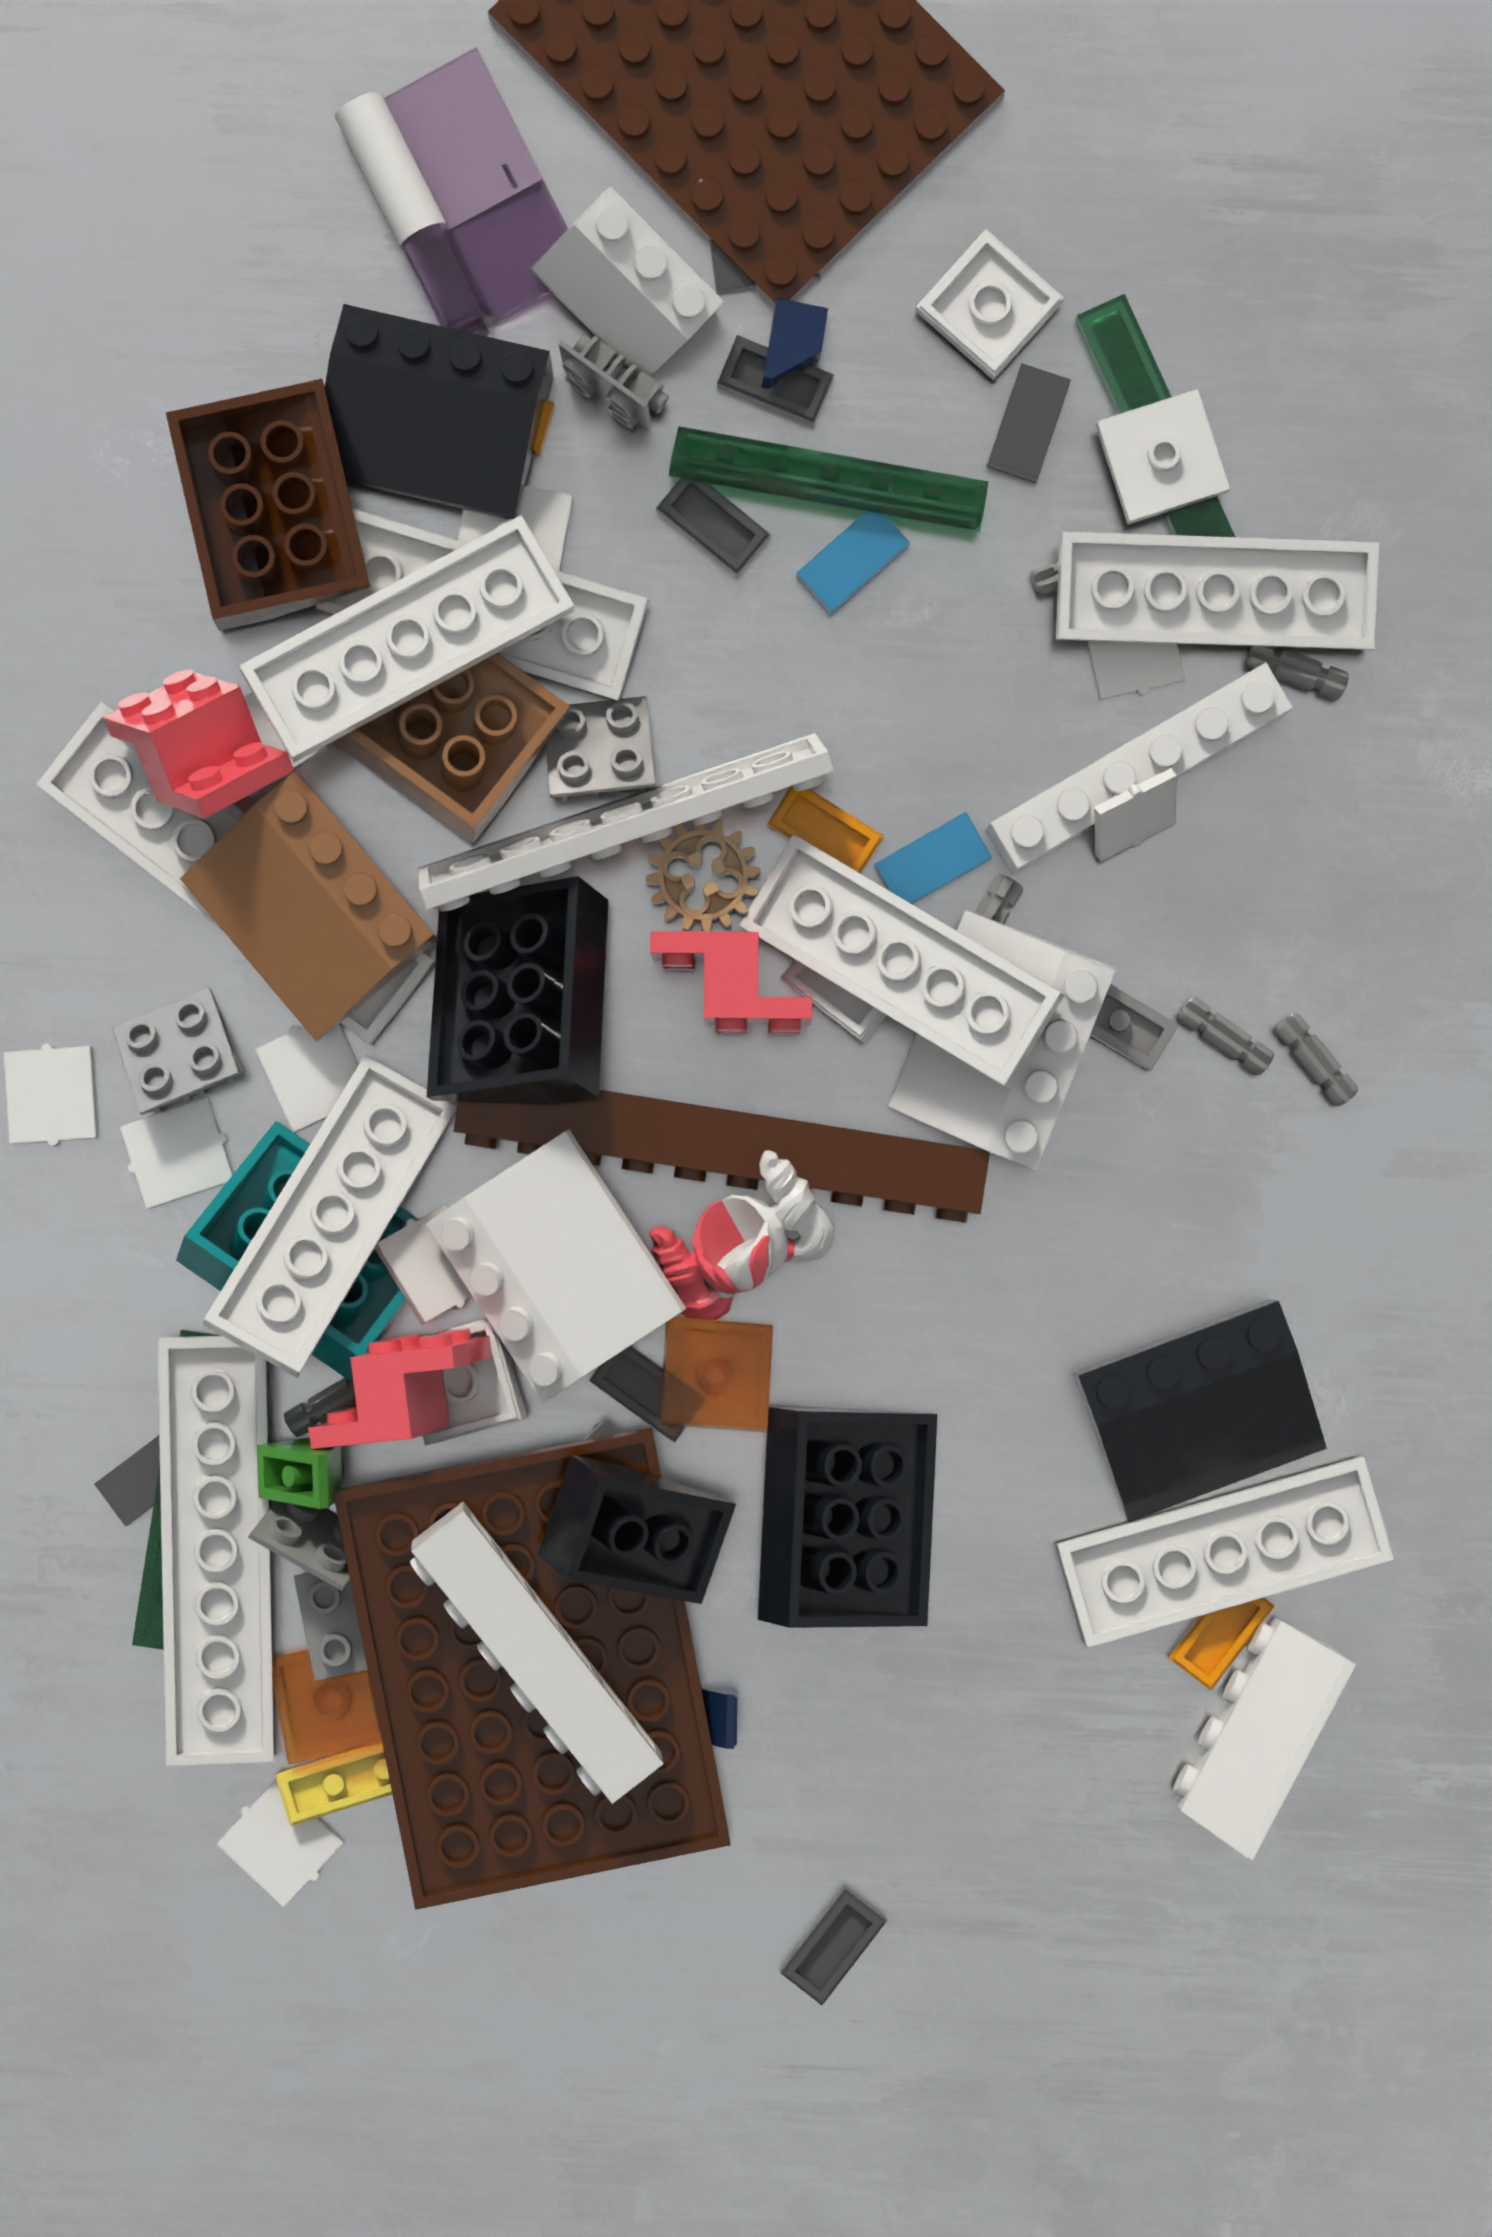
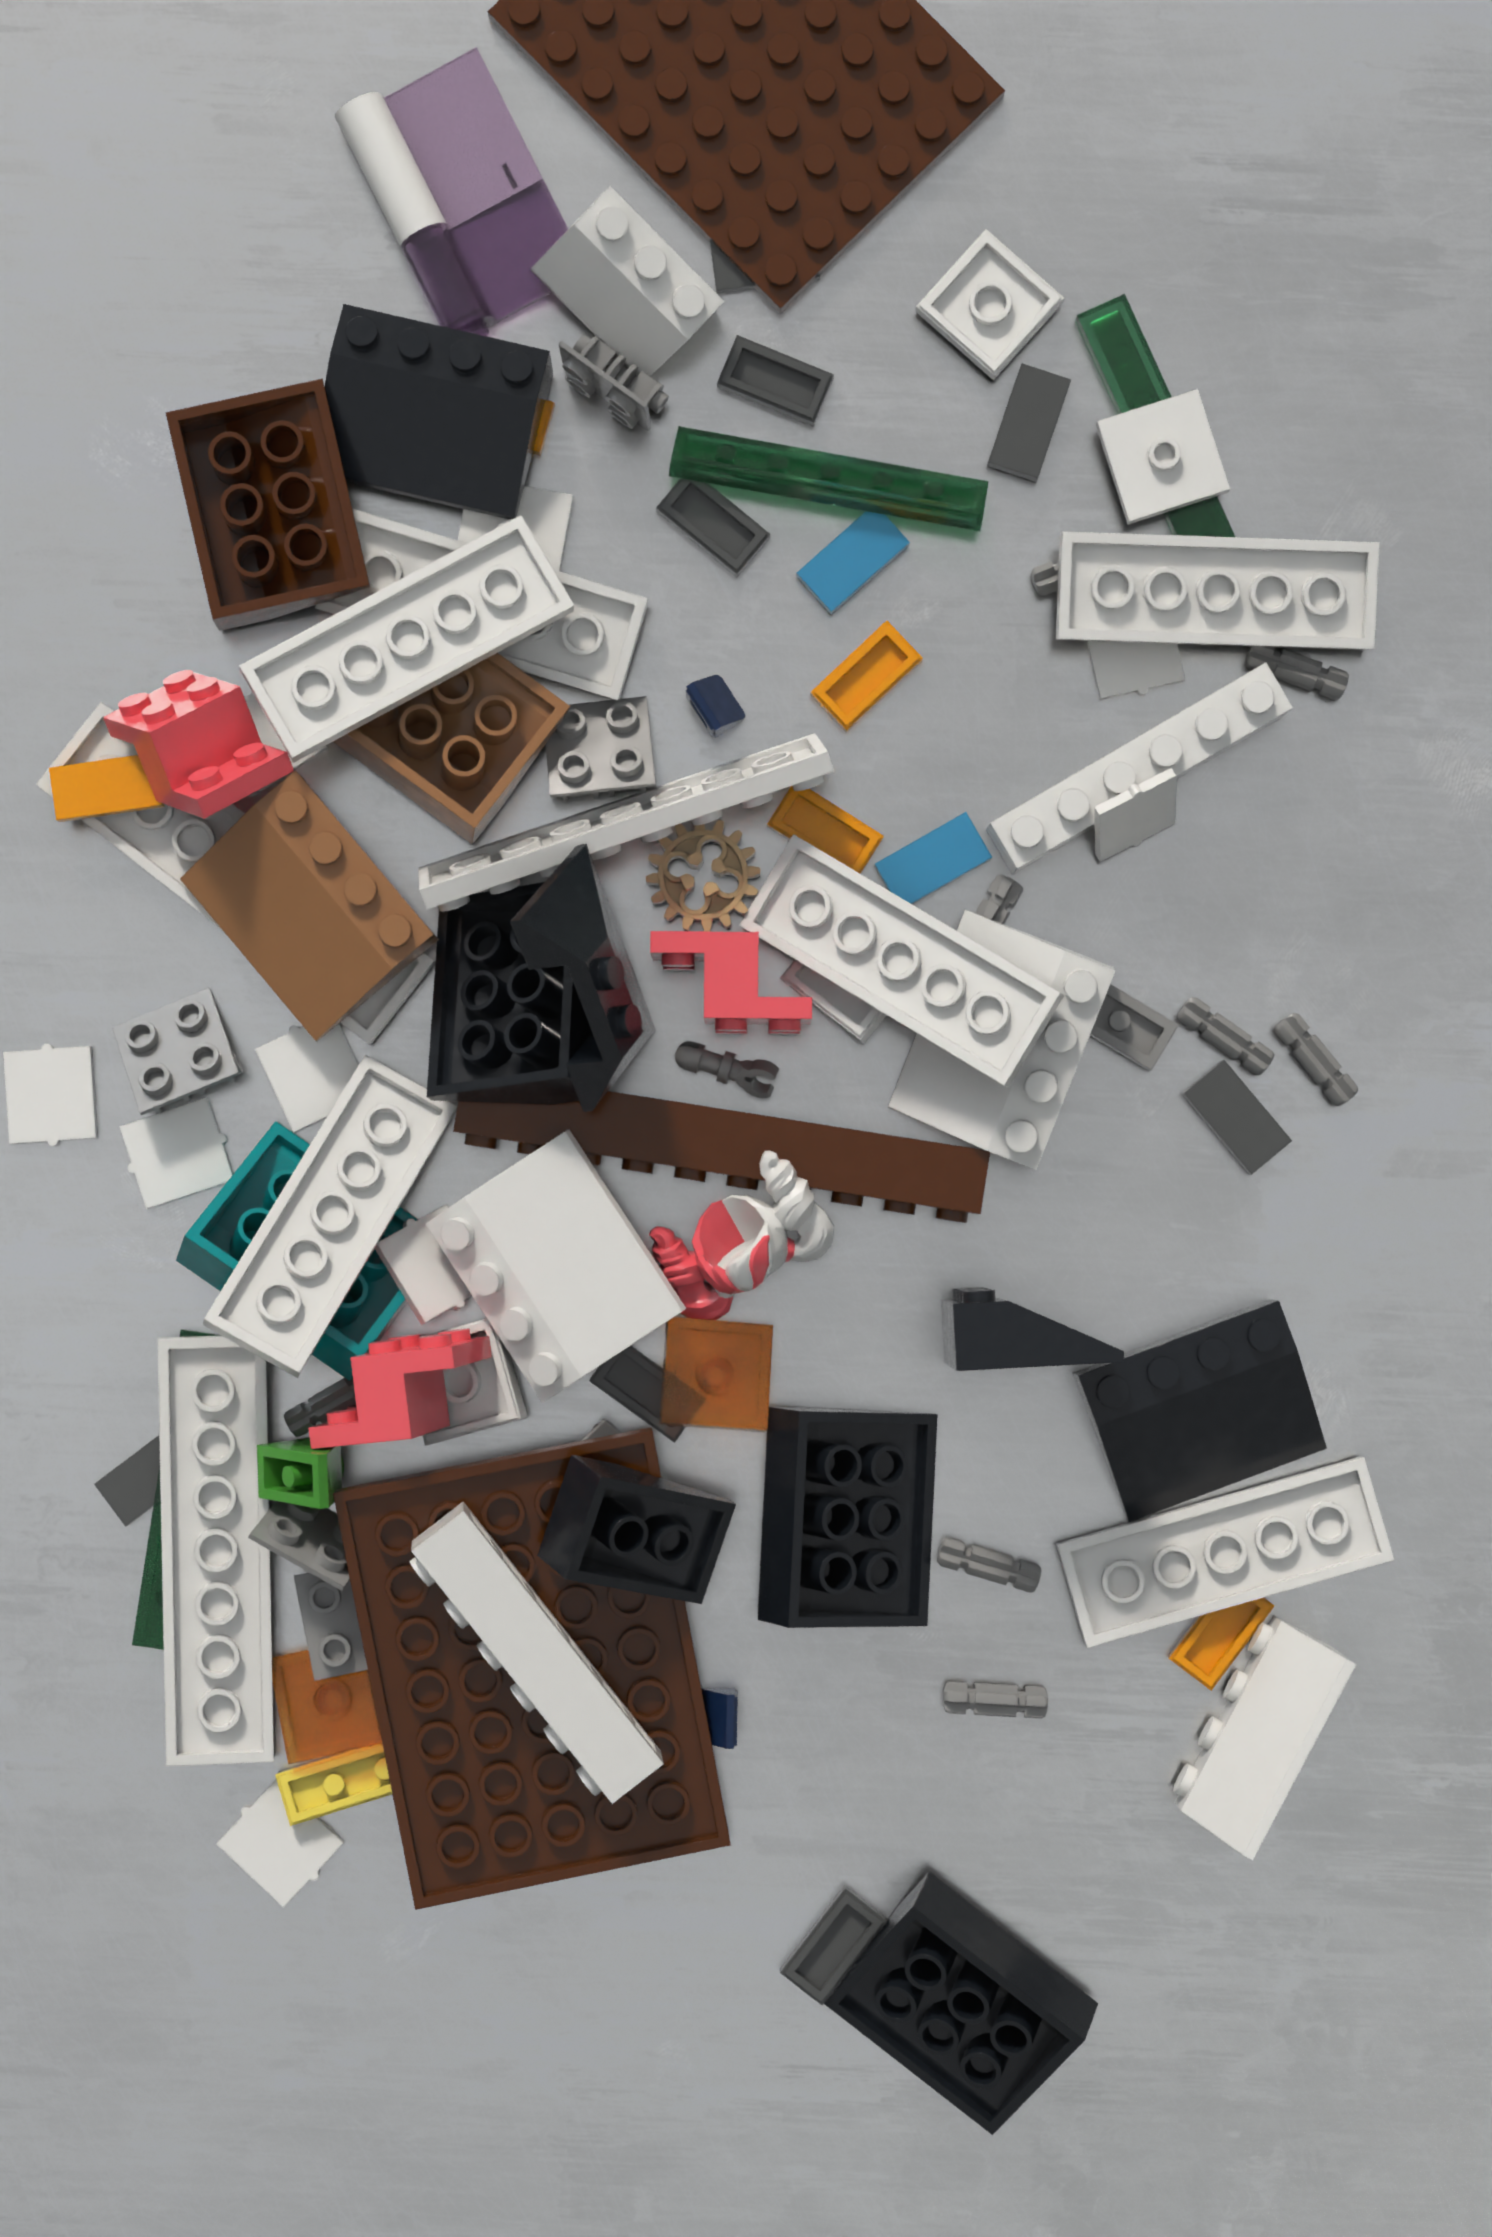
(101, 788): none -> light orange tile
(574, 927): none -> black slope
(694, 1057): none -> light grey piece
(714, 704): none -> dark blue slope
(793, 339): dark blue tile -> none
(866, 676): none -> light orange tile
(963, 2004): none -> black slope
(989, 1565): none -> light grey axle
(995, 1699): none -> light grey axle
(999, 1334): none -> black slope
(1236, 1117): none -> dark grey tile

